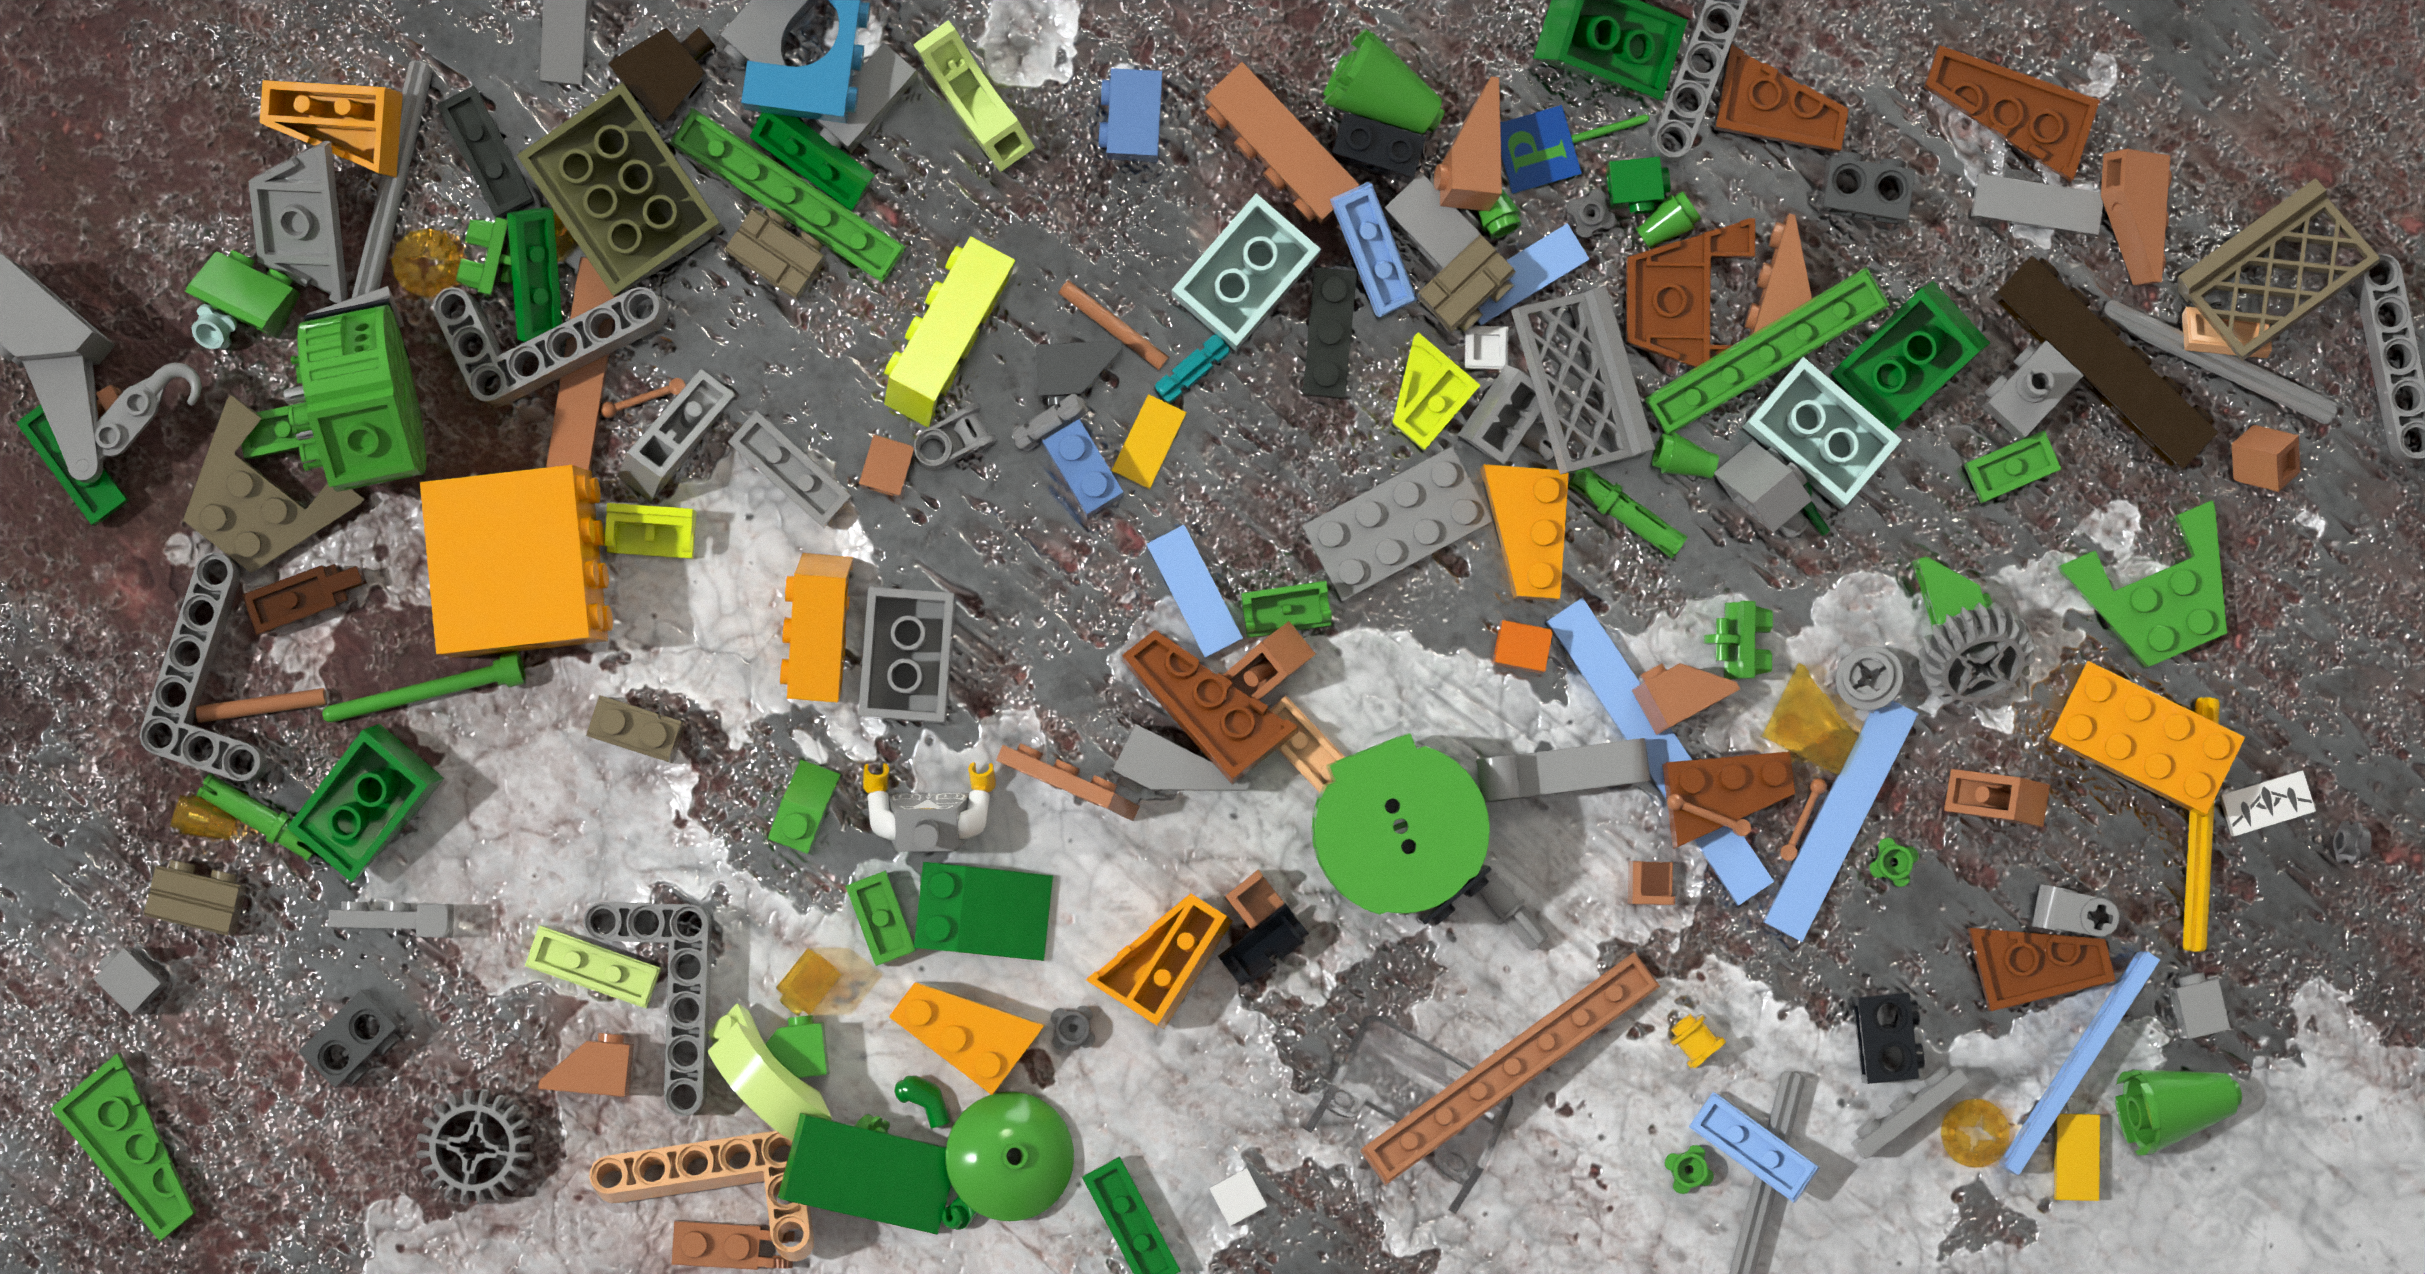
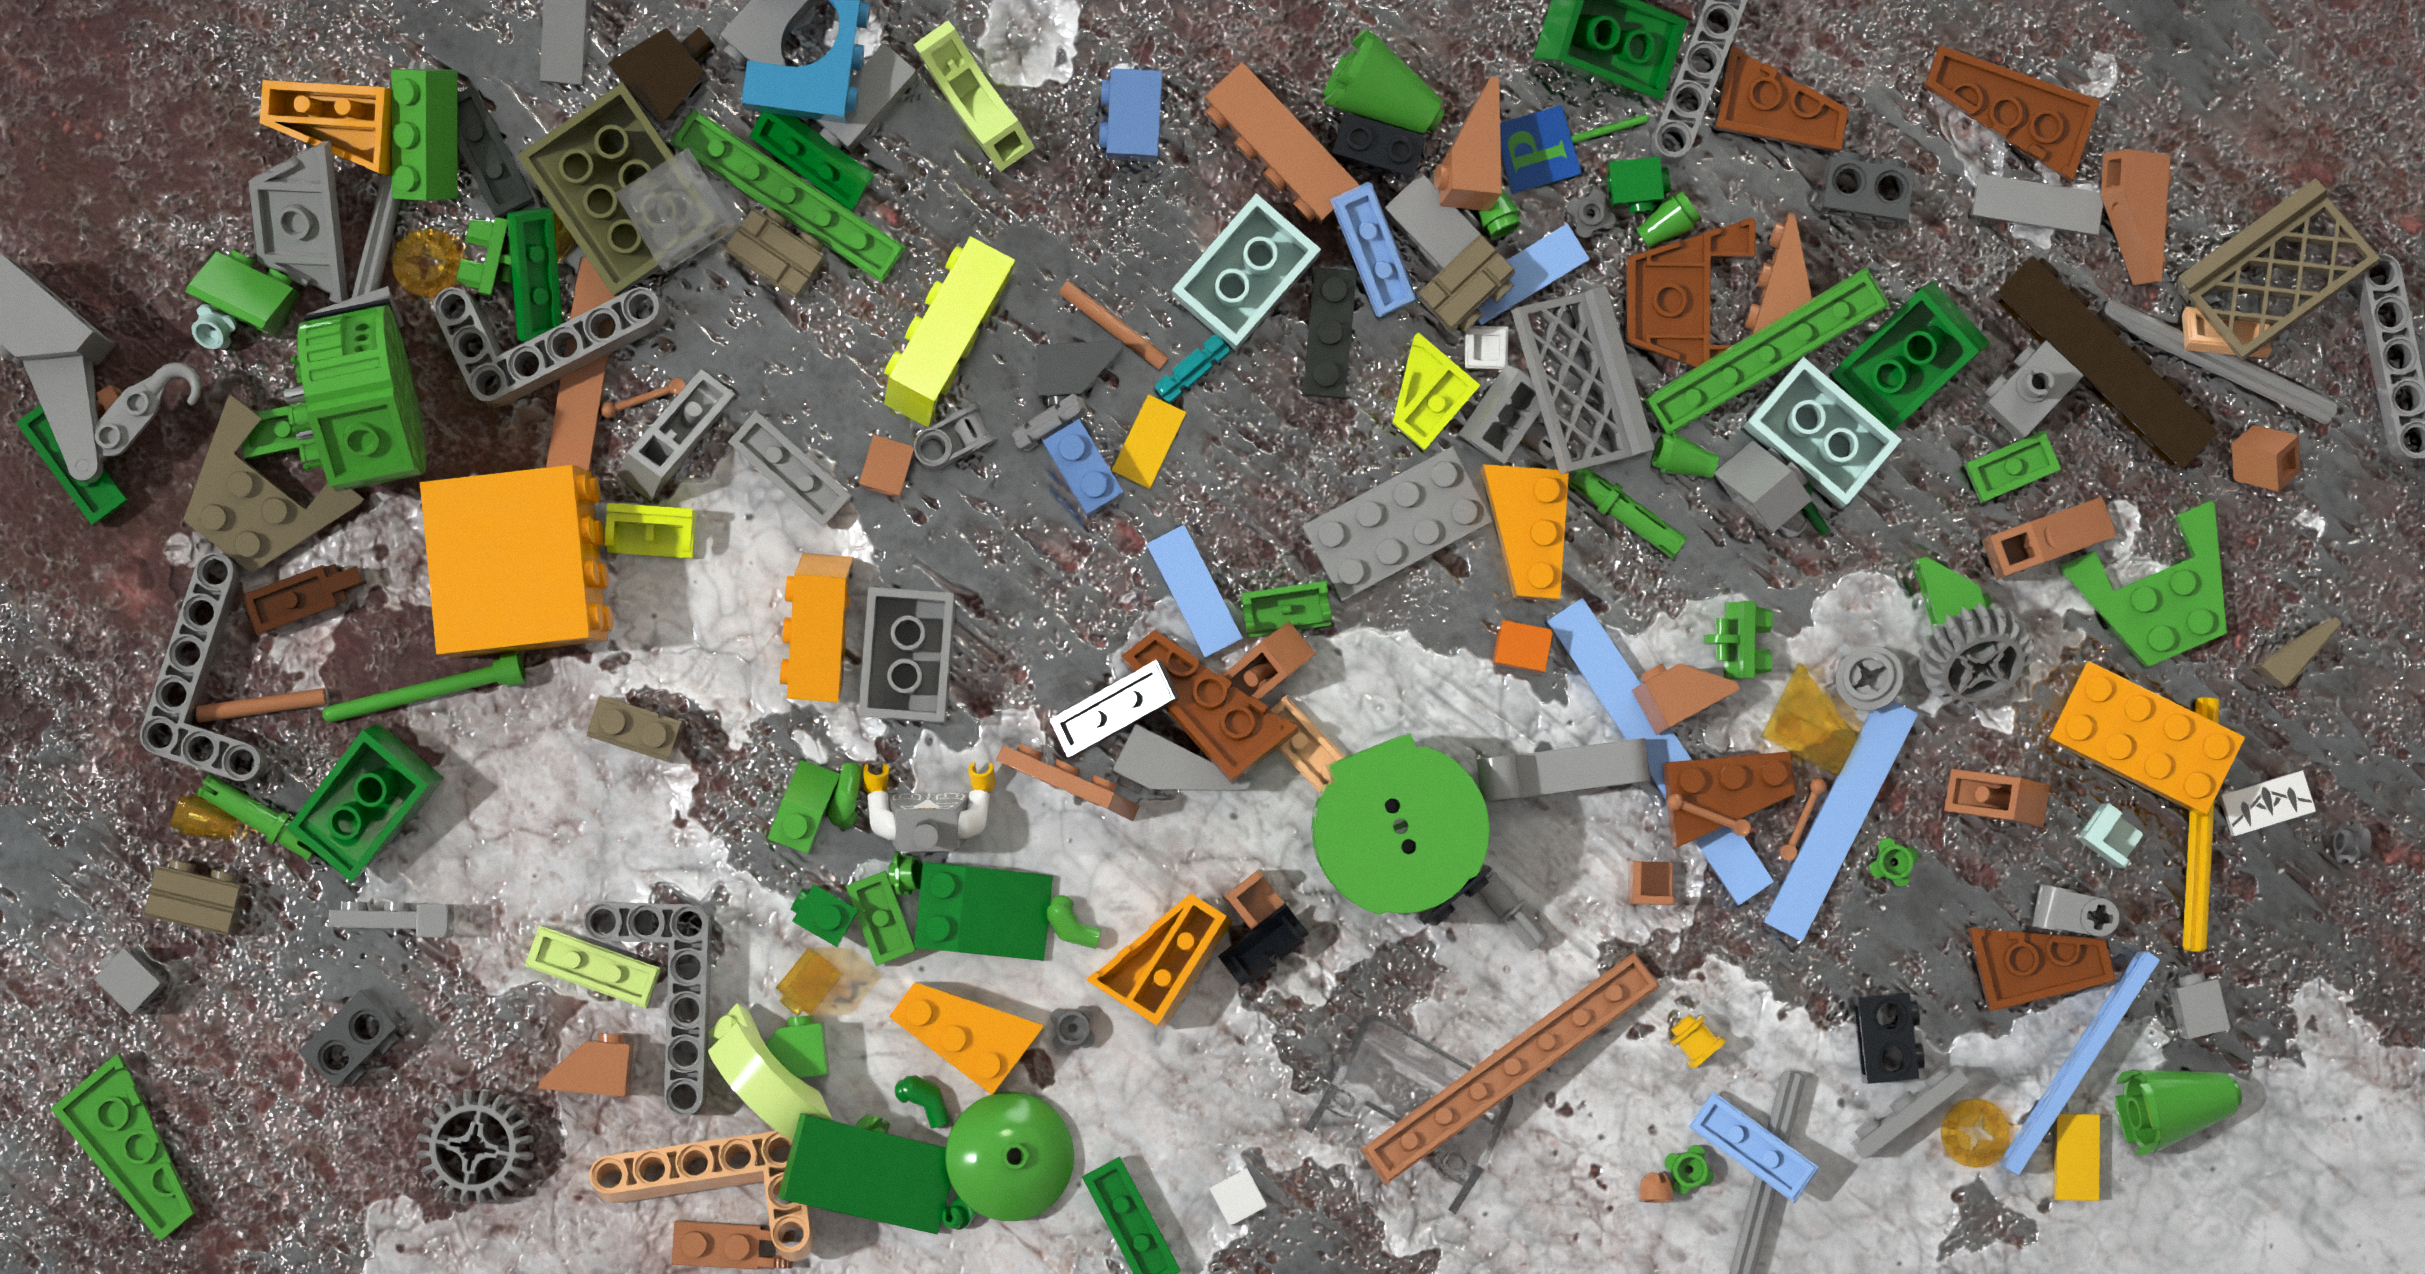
(424, 134): none -> bright green brick
(676, 210): none -> clear brick
(823, 914): none -> green bracket
(843, 804): none -> bright green arm
(905, 873): none -> bright green plate
(1067, 926): none -> bright green arm
(1114, 709): none -> tile
(1656, 1188): none -> nougat hinge
(2049, 538): none -> nougat slope
(2110, 835): none -> light aqua panel
(2290, 660): none -> dark tan slope

